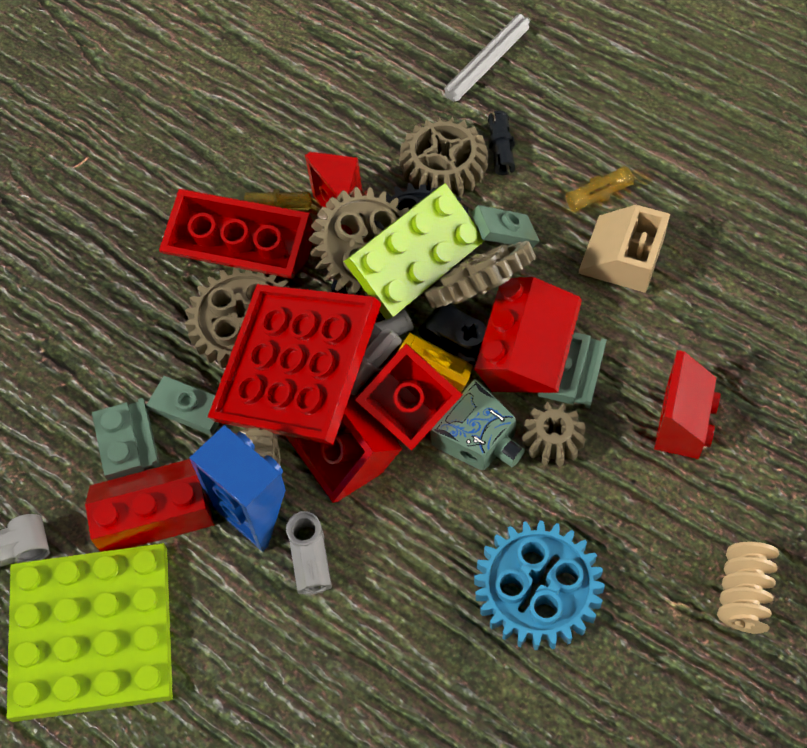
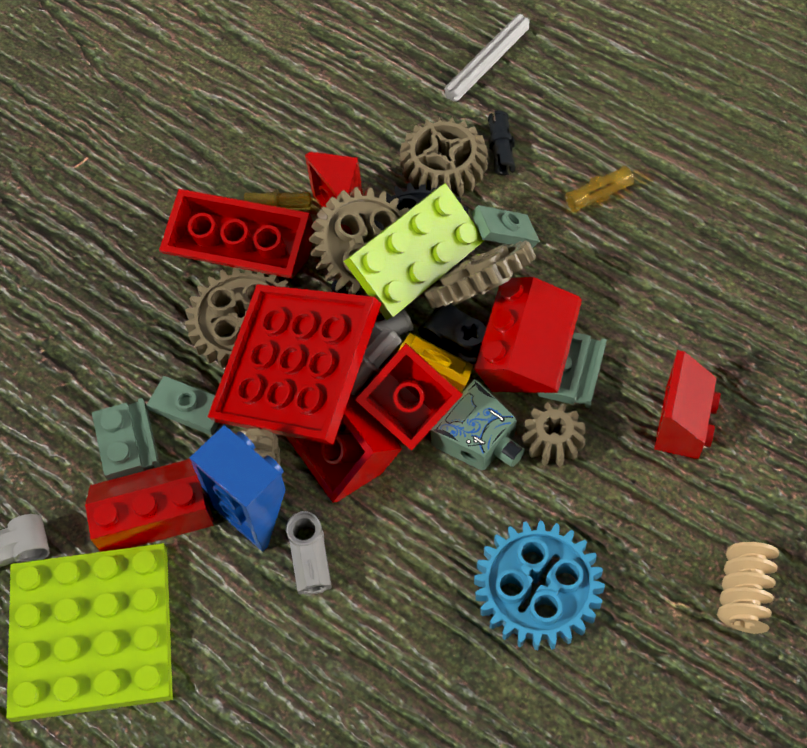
(626, 246): tan slope -> none

